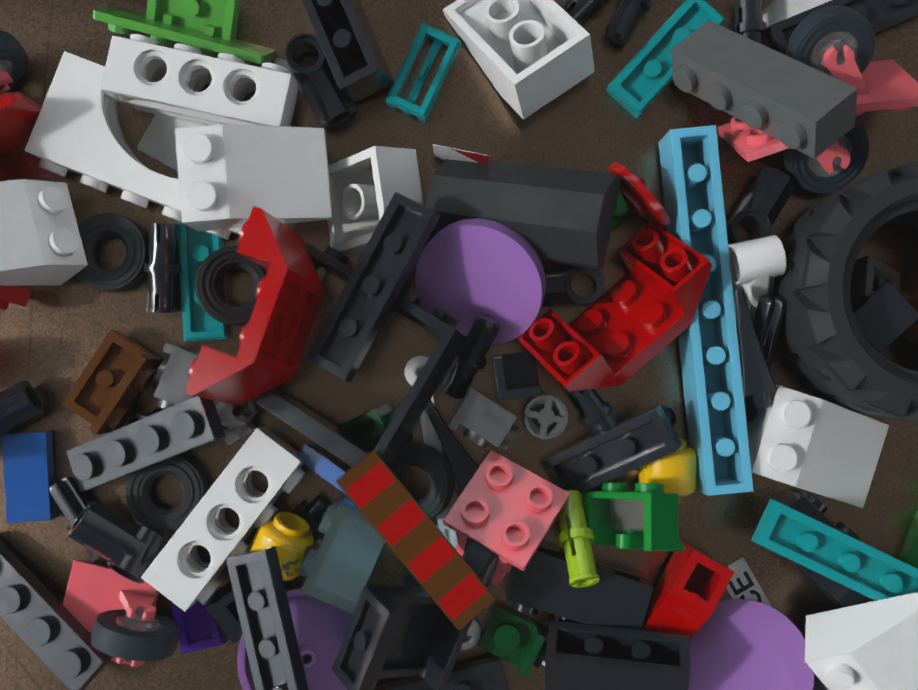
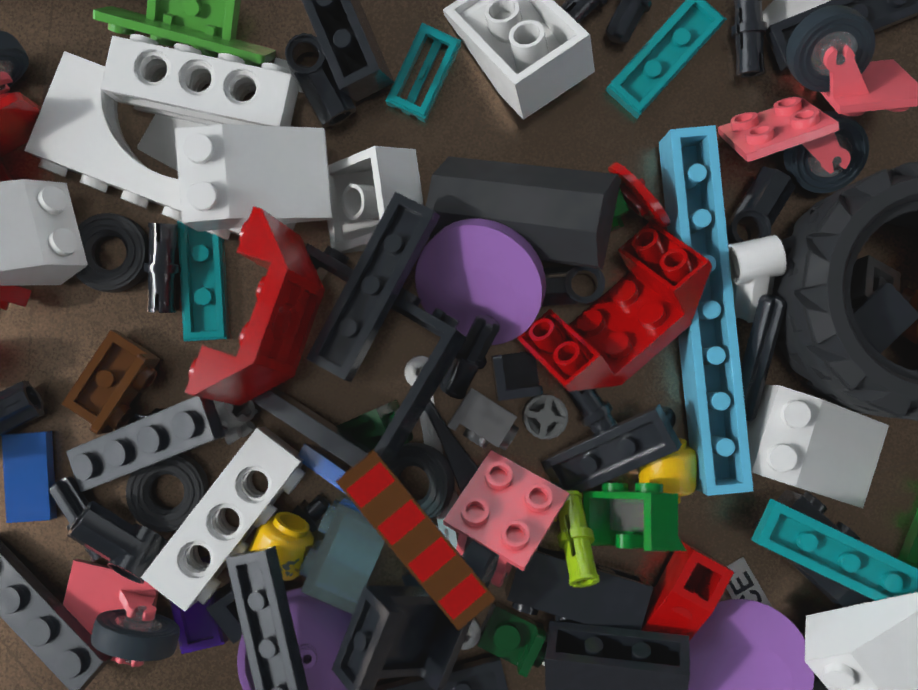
(173, 375): flat silver brick -> none
(208, 290): black tyre -> none
(442, 153): white sticker -> none
(754, 369): black piece -> none
(764, 88): dark grey brick -> none

